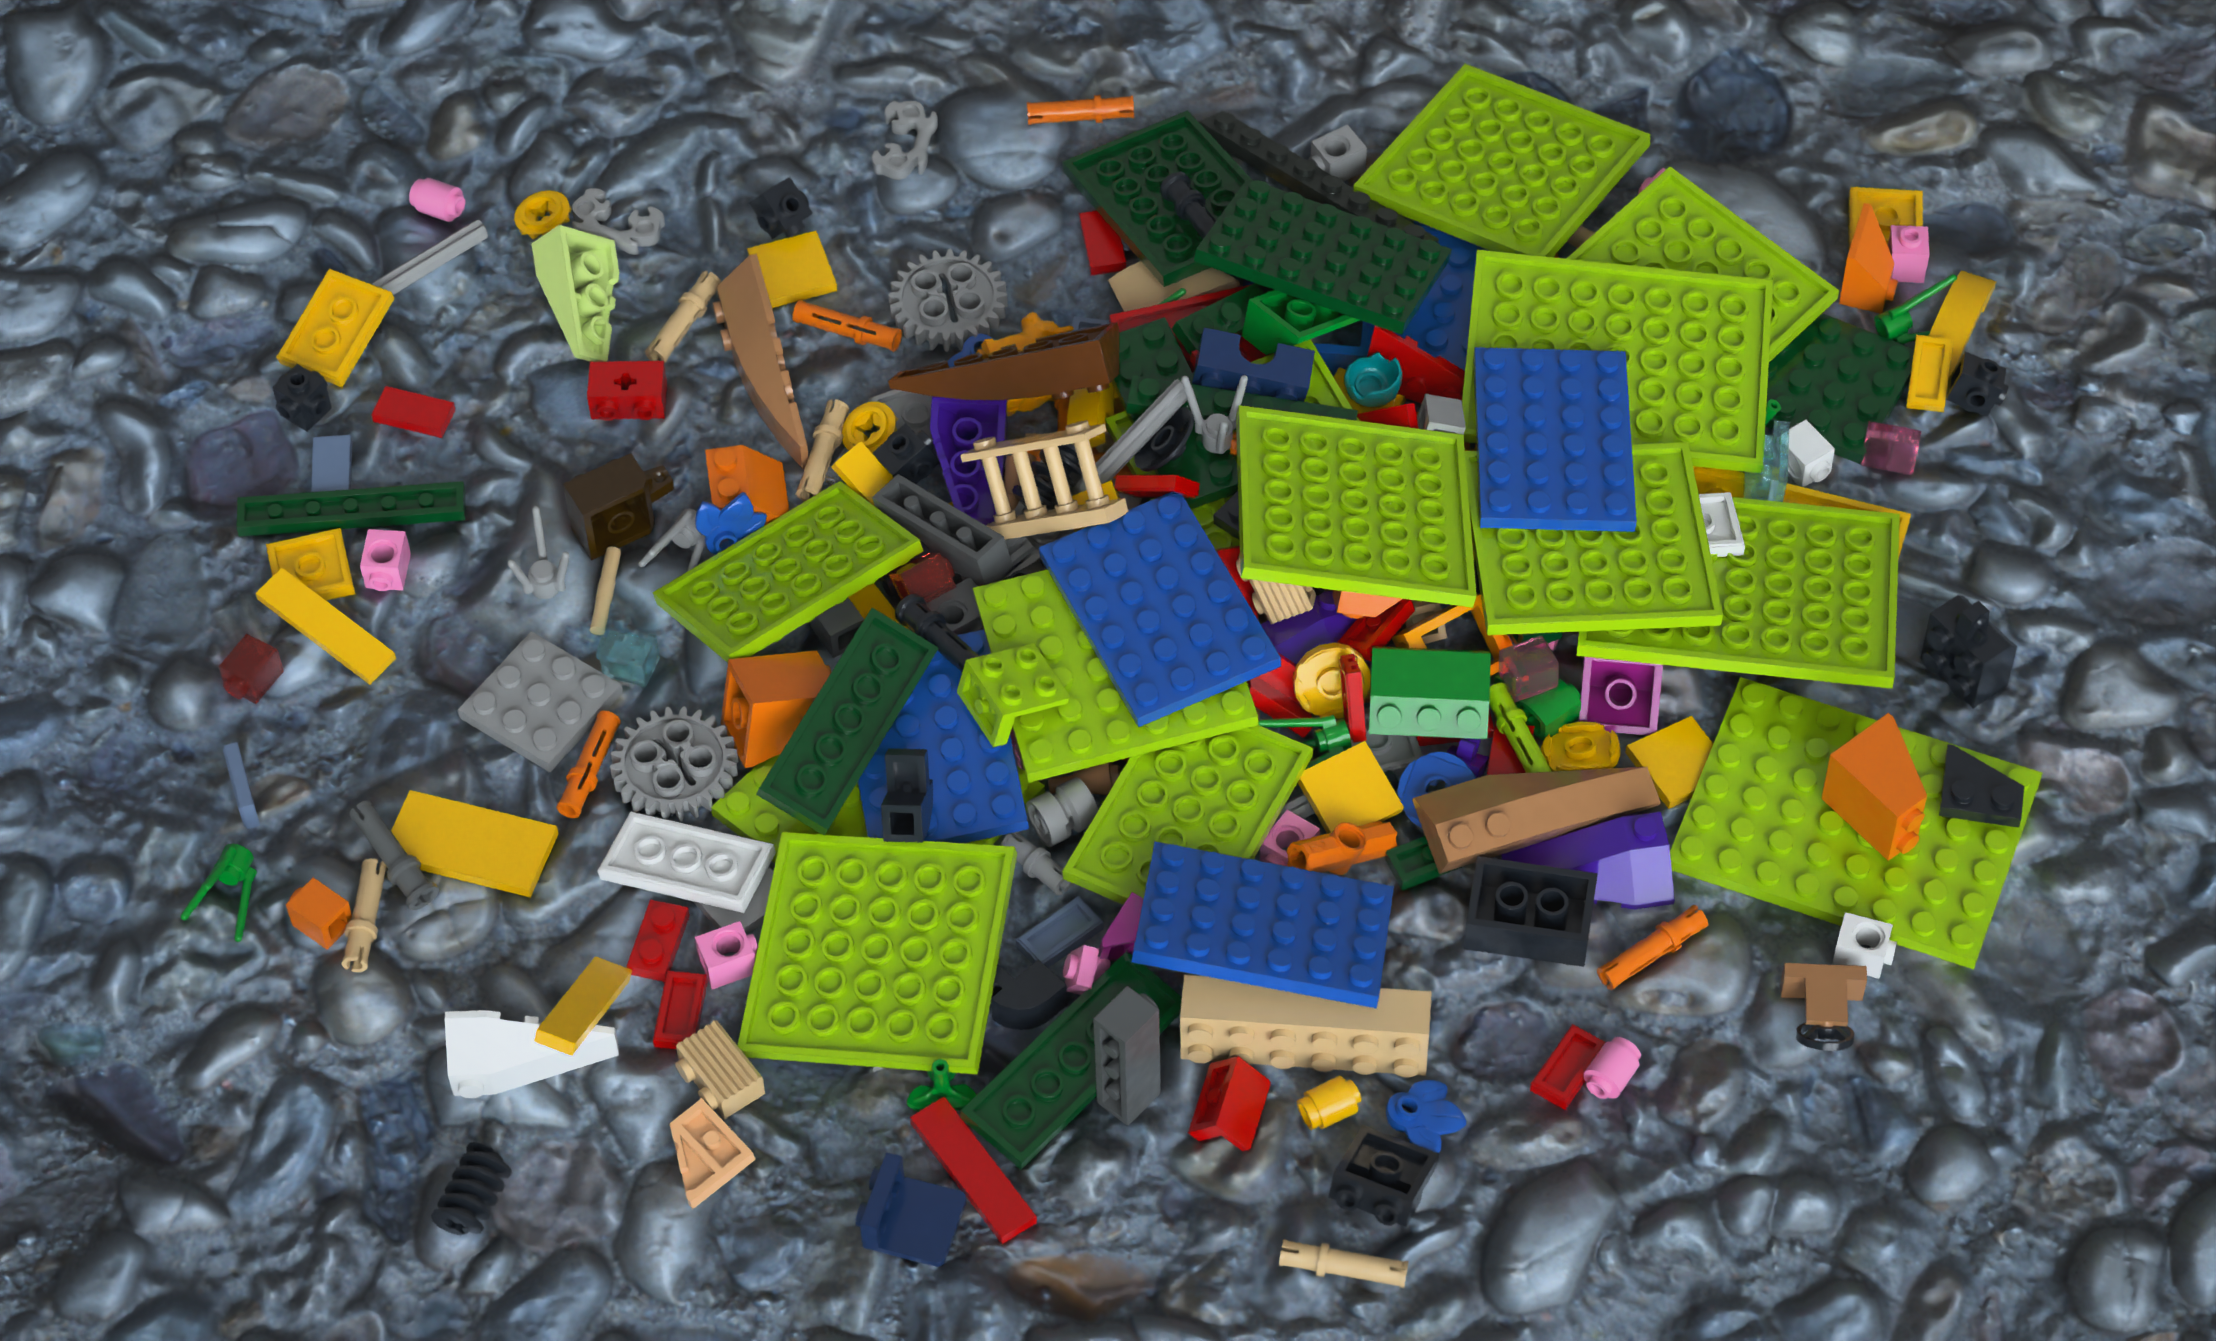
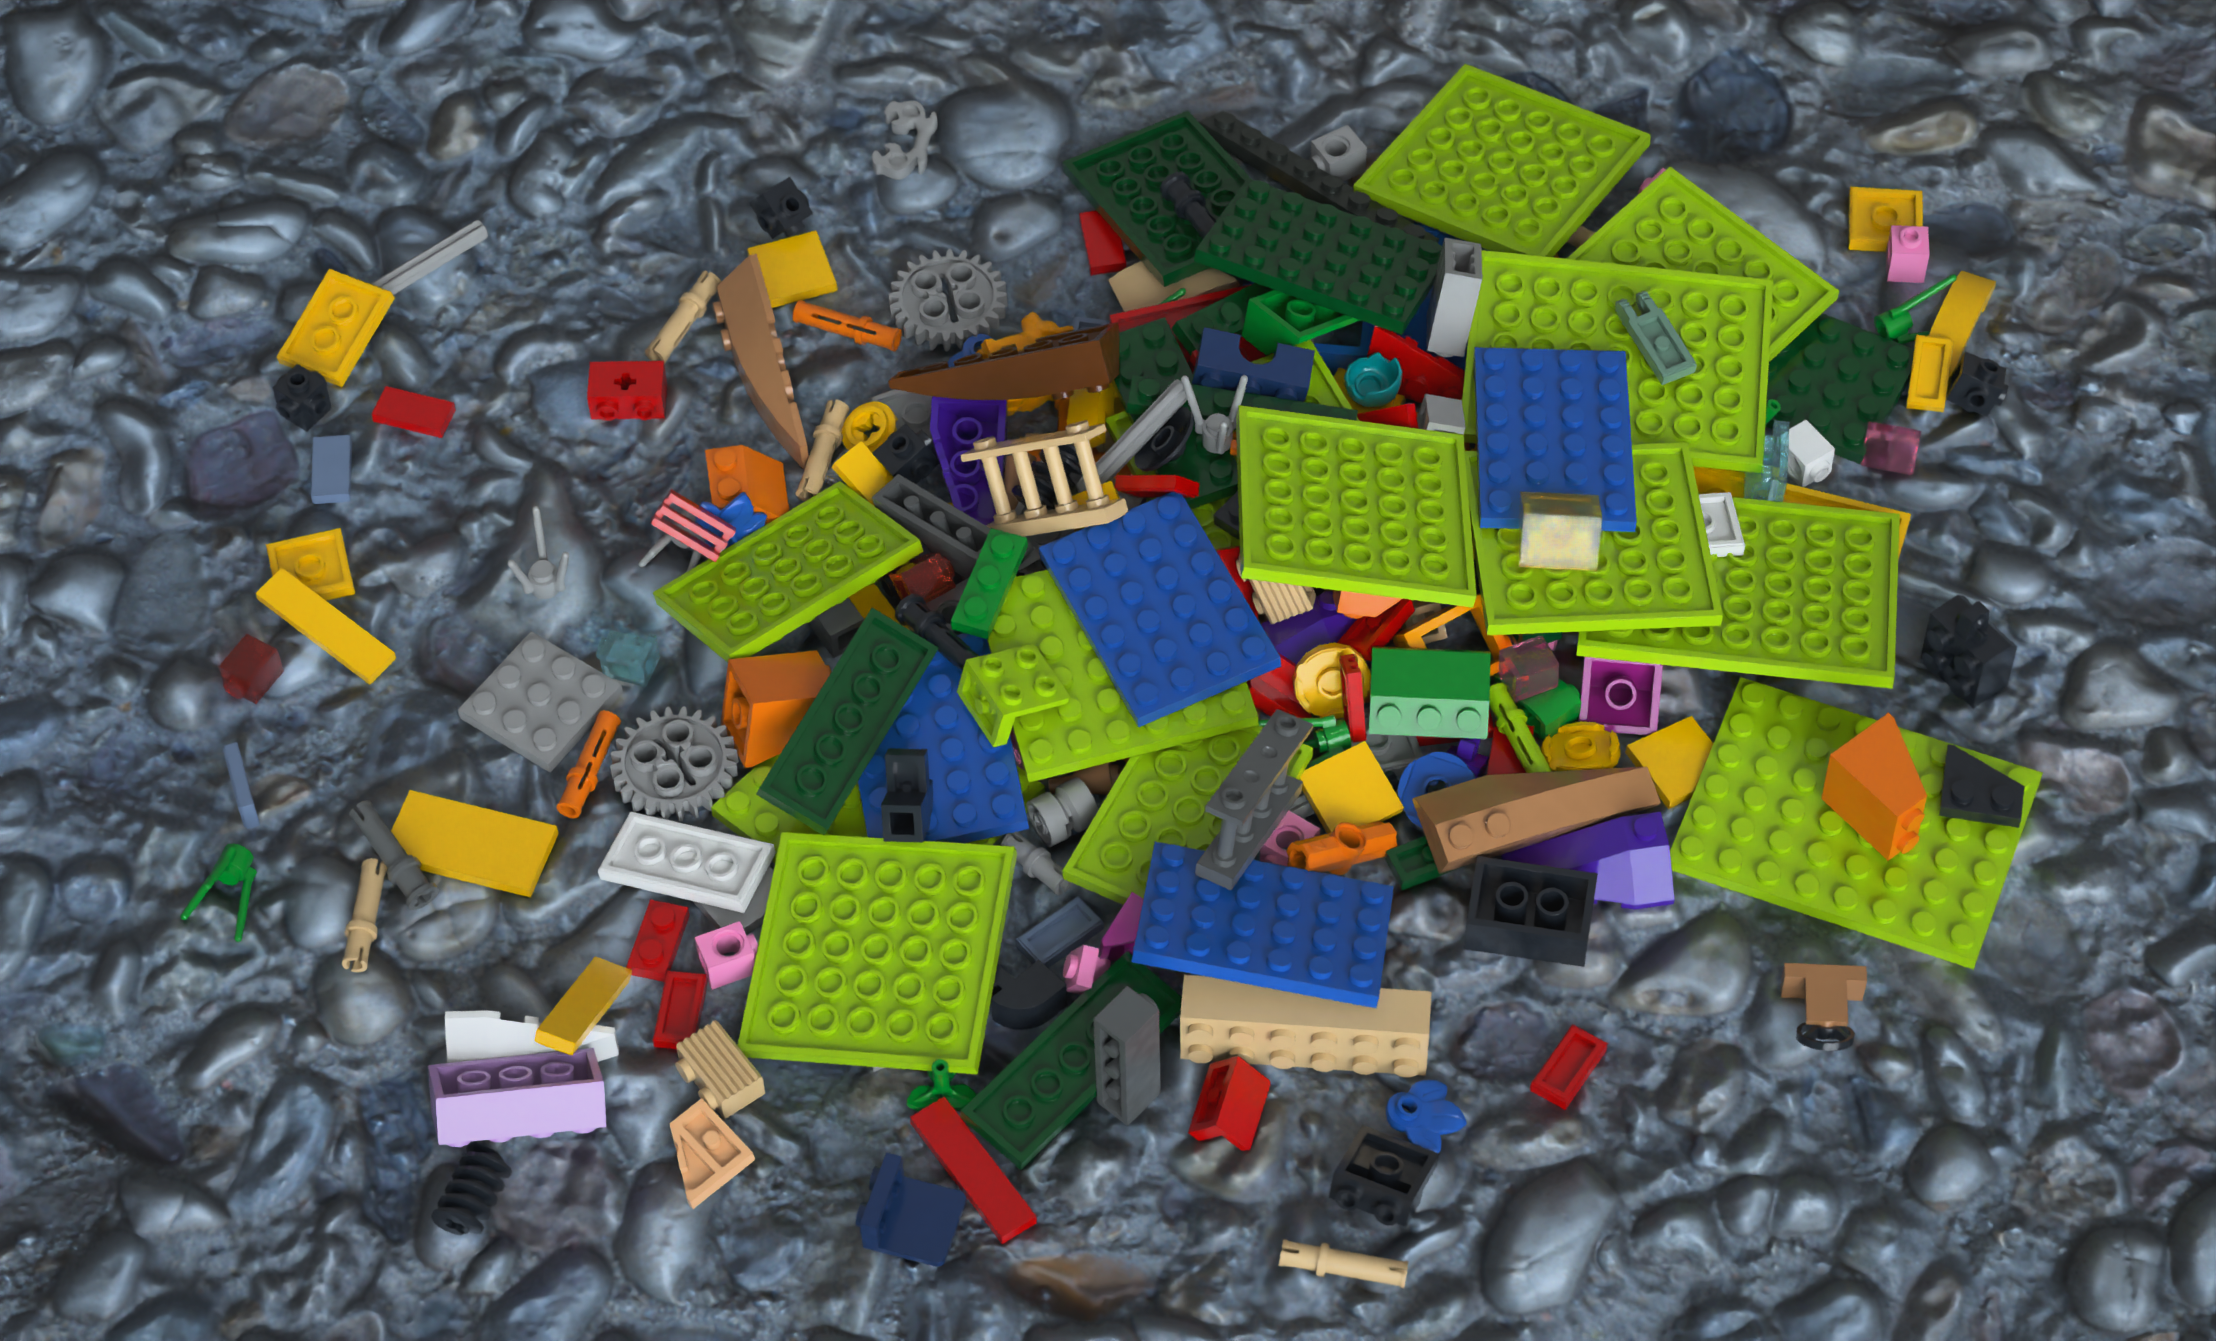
(319, 913): orange brick -> none
(351, 508): dark green plate -> none
(385, 560): bright pink brick -> none
(437, 199): bright pink brick -> none
(516, 1097): none -> lavender brick
(537, 206): yellow gear -> none
(578, 281): yellowish green wedge -> none
(593, 208): light grey helmet -> none
(605, 591): tan piece -> none
(614, 503): dark brown hinge -> none
(719, 542): none -> tile
(989, 583): none -> green plate
(1080, 110): orange pin -> none
(1253, 799): none -> dark grey fence
(1329, 1103): yellow brick -> none
(1454, 297): none -> light grey brick
(1559, 530): none -> clear yellow slope
(1612, 1068): bright pink brick -> none
(1643, 953): orange pin -> none
(1656, 339): none -> sand green hinge
(1864, 931): white brick -> none
(1868, 267): orange slope -> none

